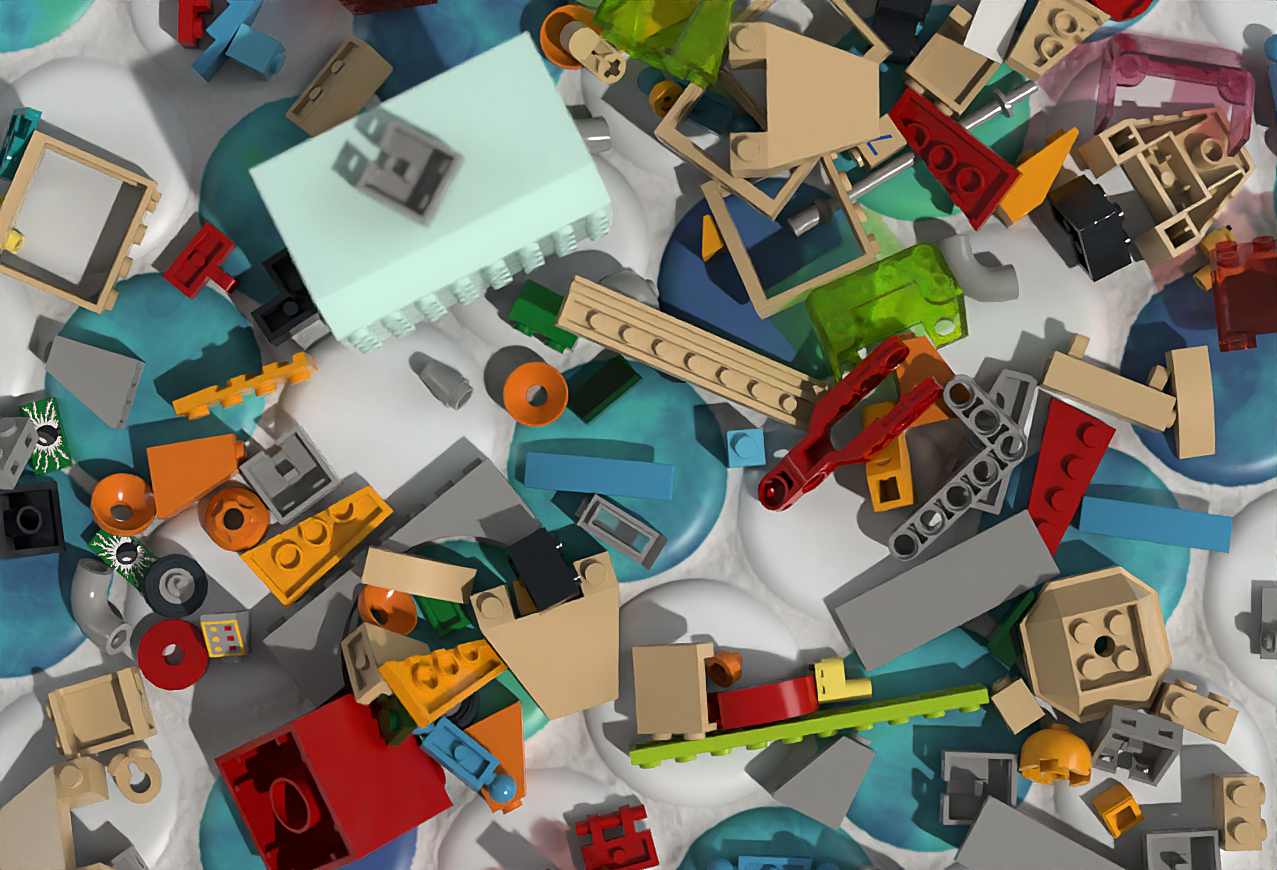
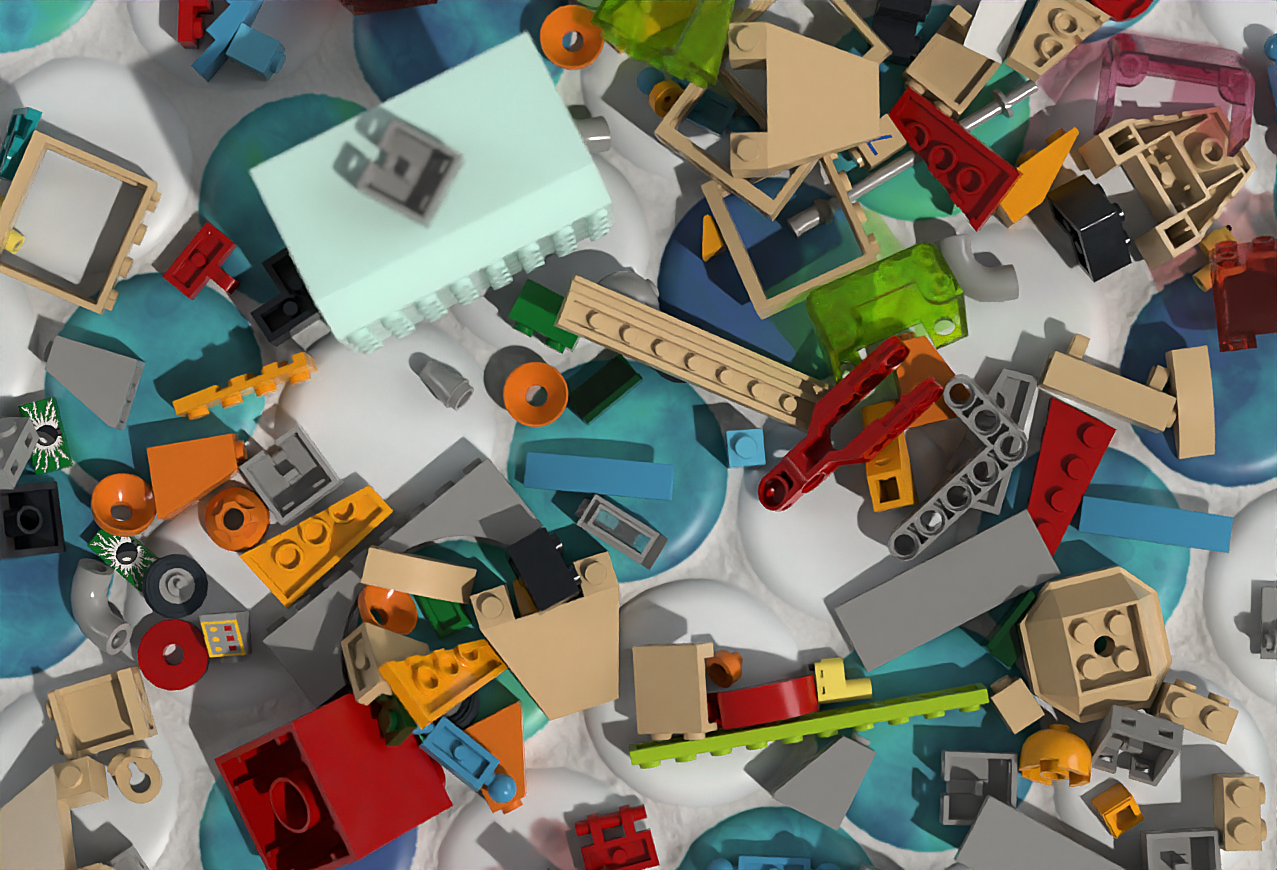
(340, 88): tan panel -> none
(581, 40): tan piece -> none

